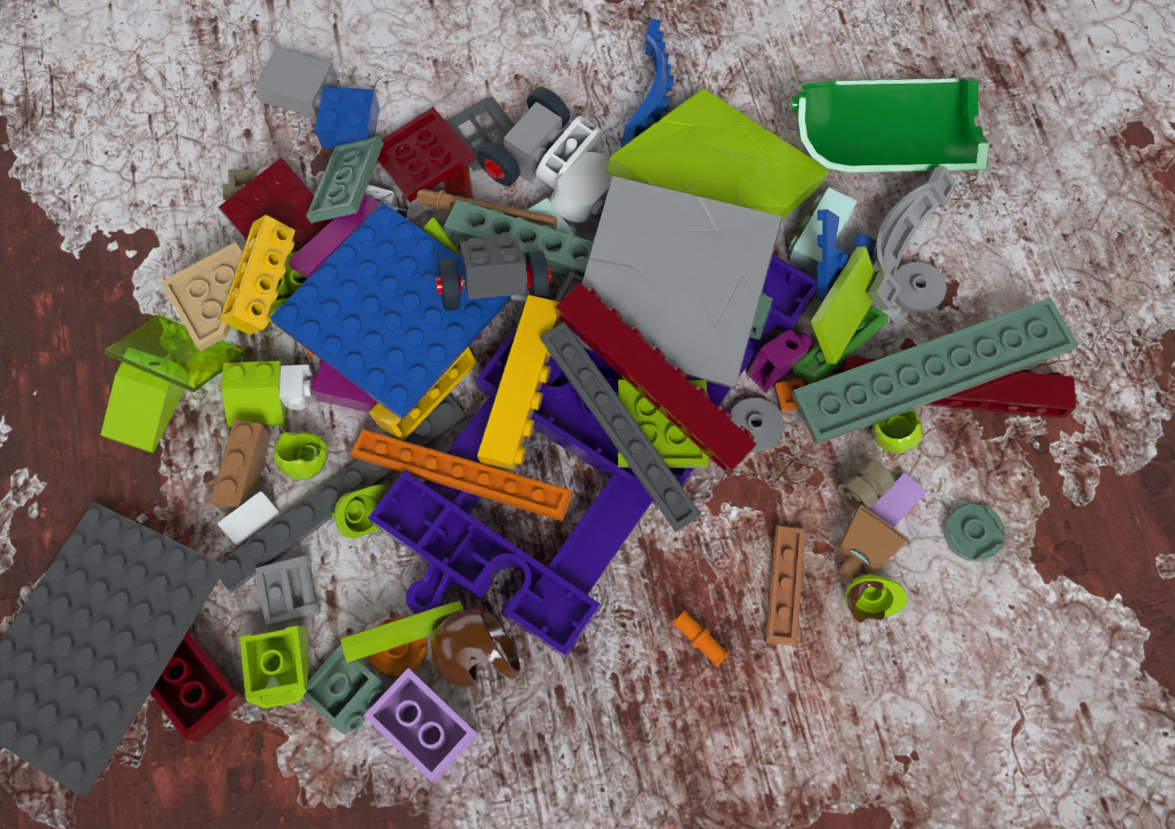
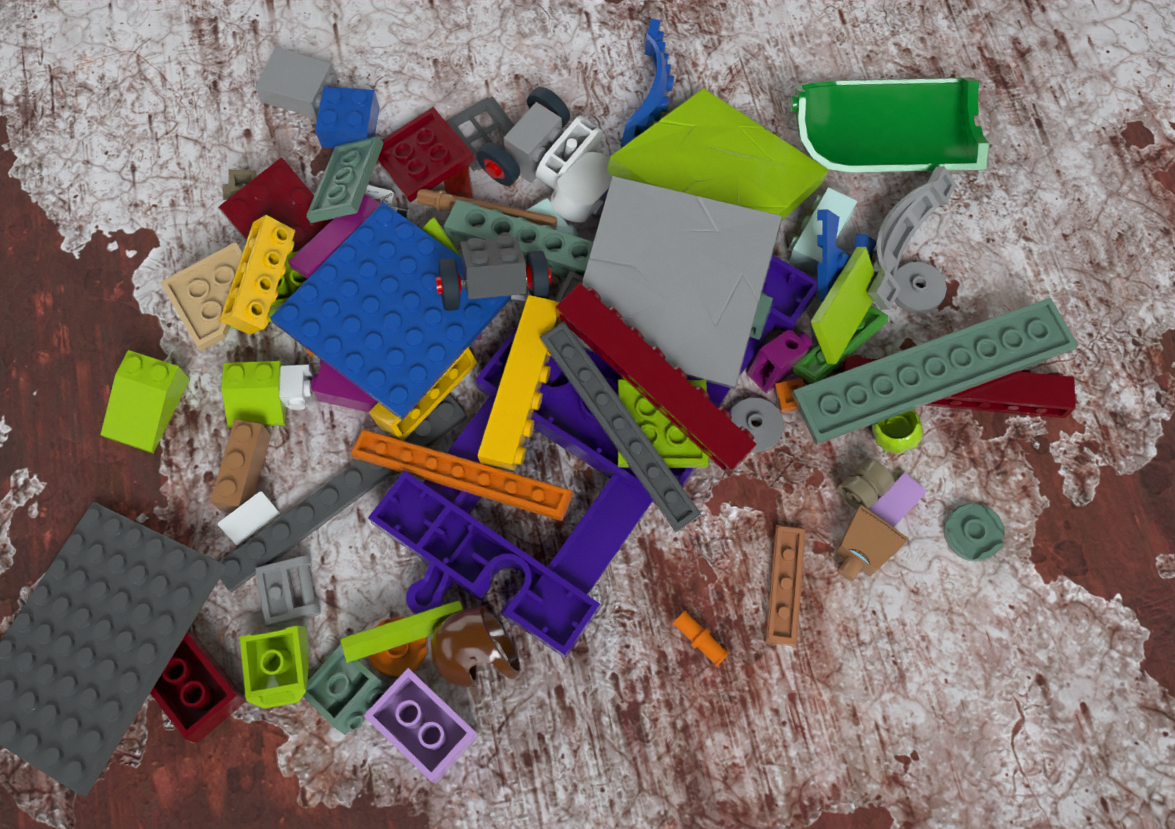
(170, 353): clear neon green piece -> none
(300, 455): lime hair -> none
(354, 509): lime piece -> none
(874, 597): lime piece -> none

